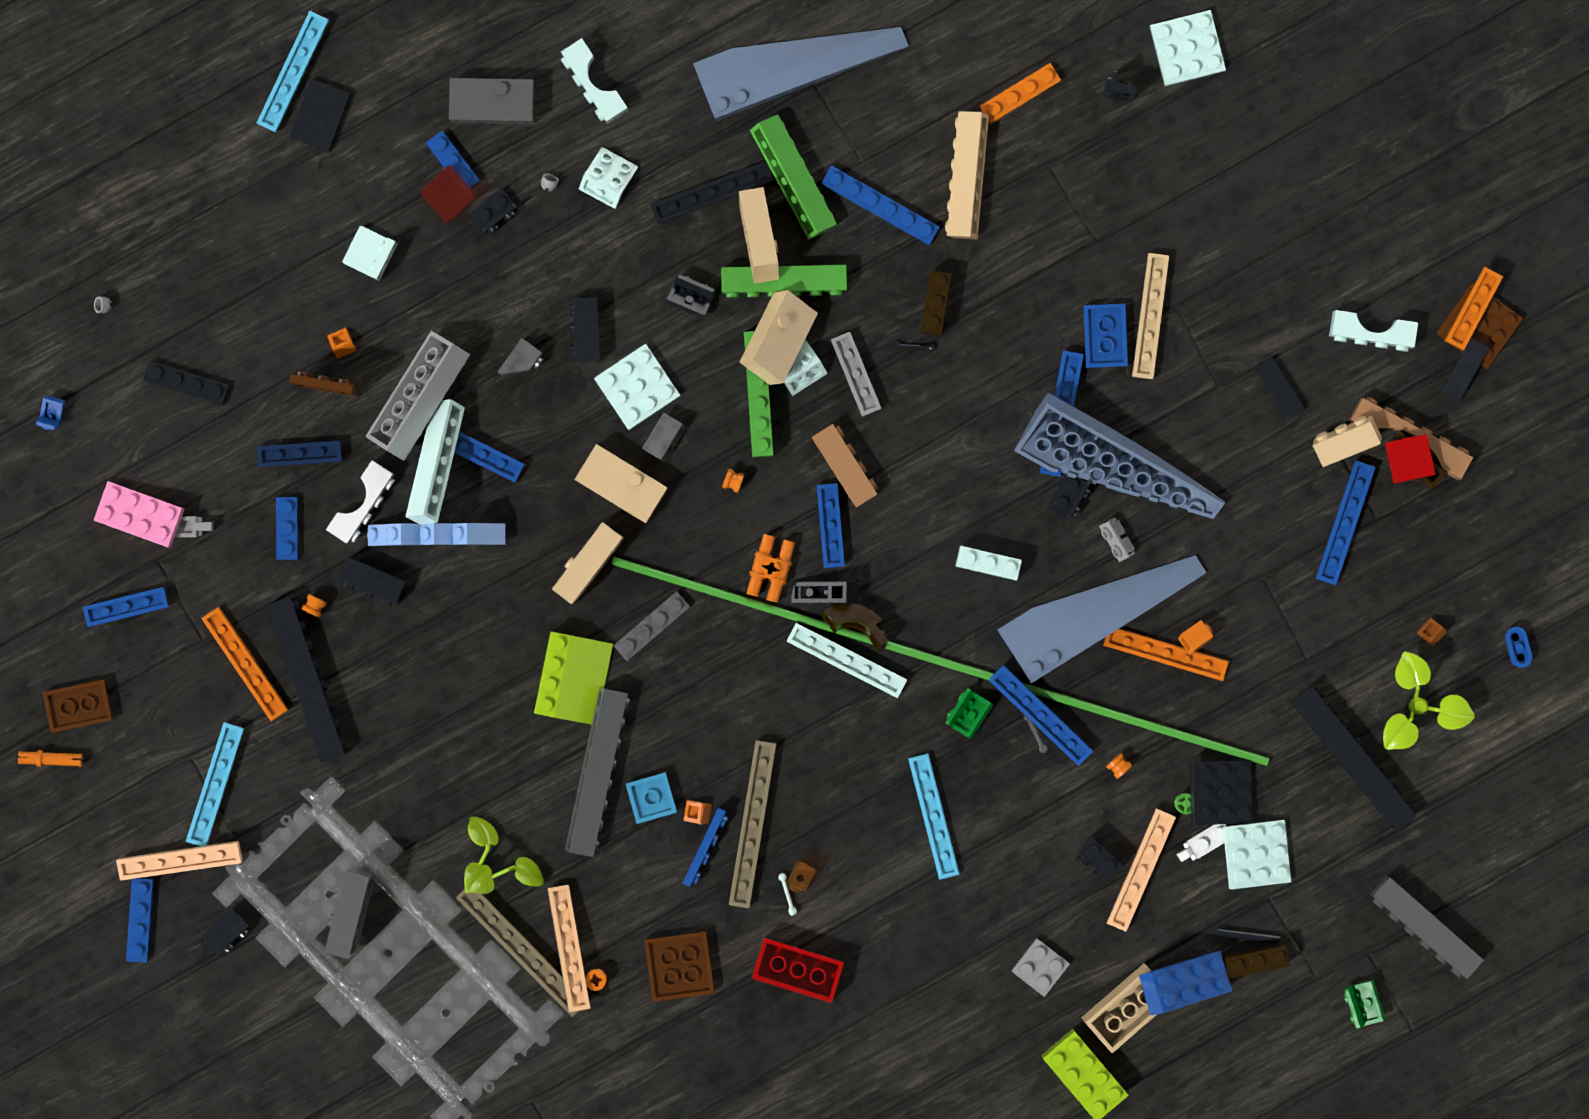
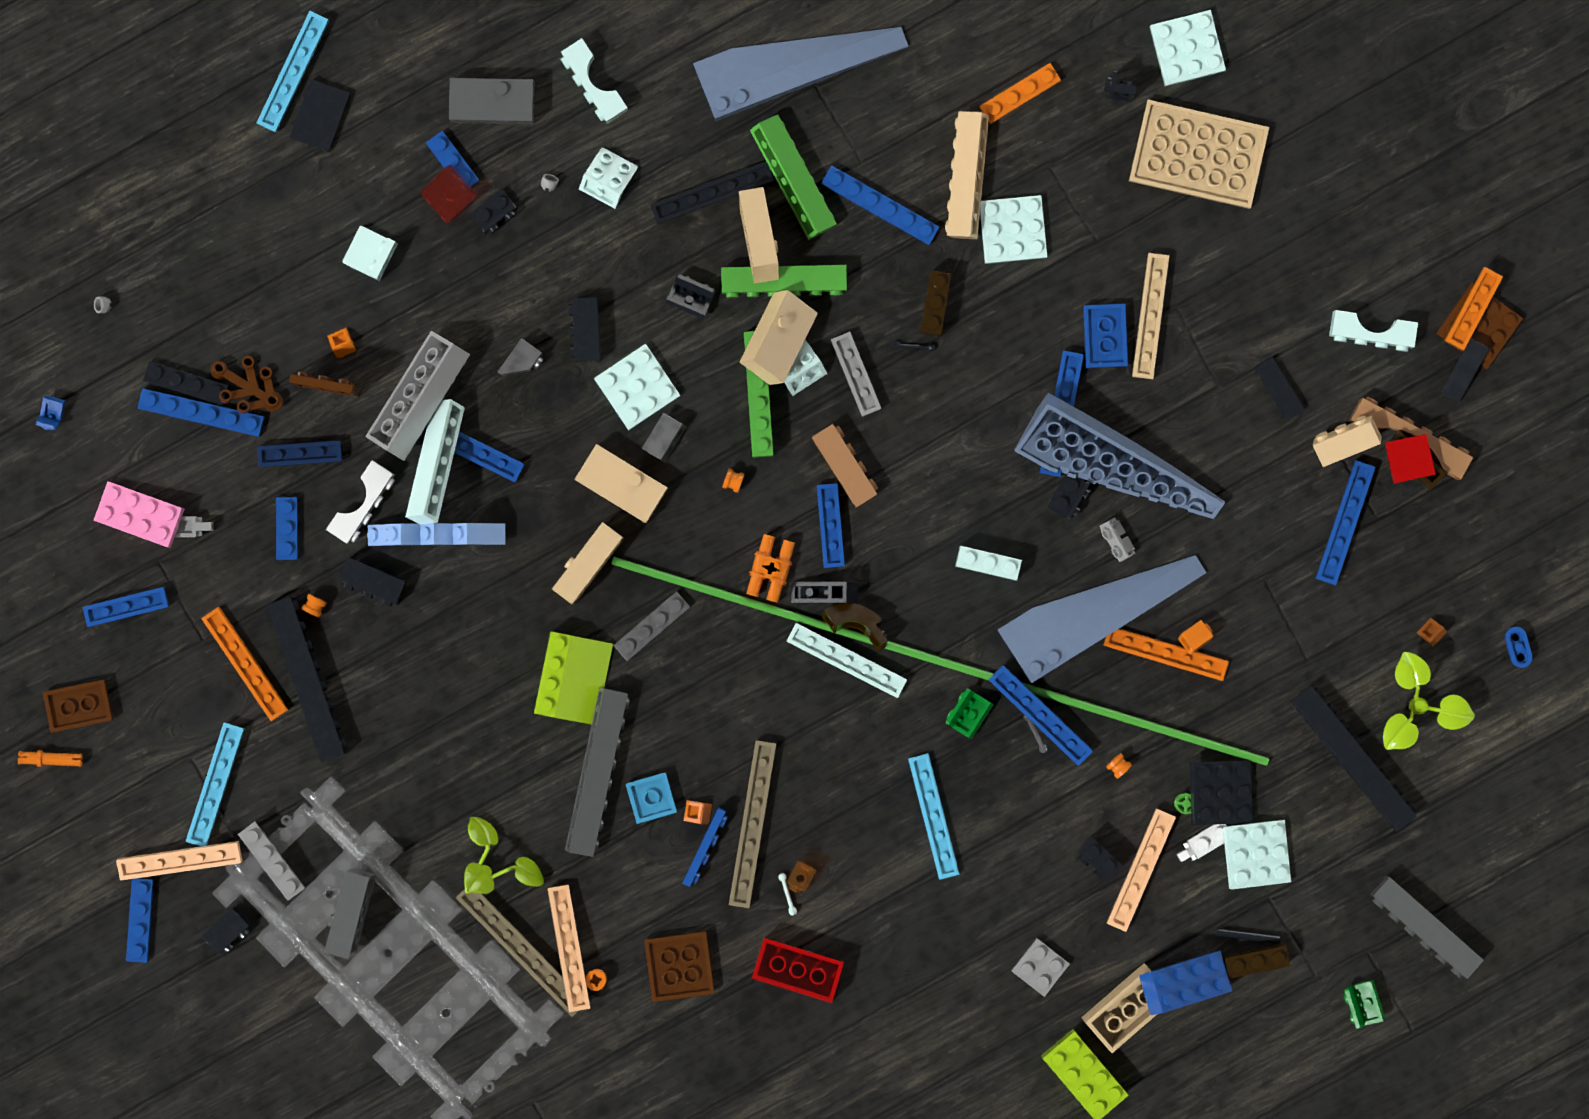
(200, 412): none -> blue plate
(249, 387): none -> reddish brown plant
(271, 860): none -> light grey plate
(1013, 229): none -> light aqua plate
(1198, 154): none -> tan plate

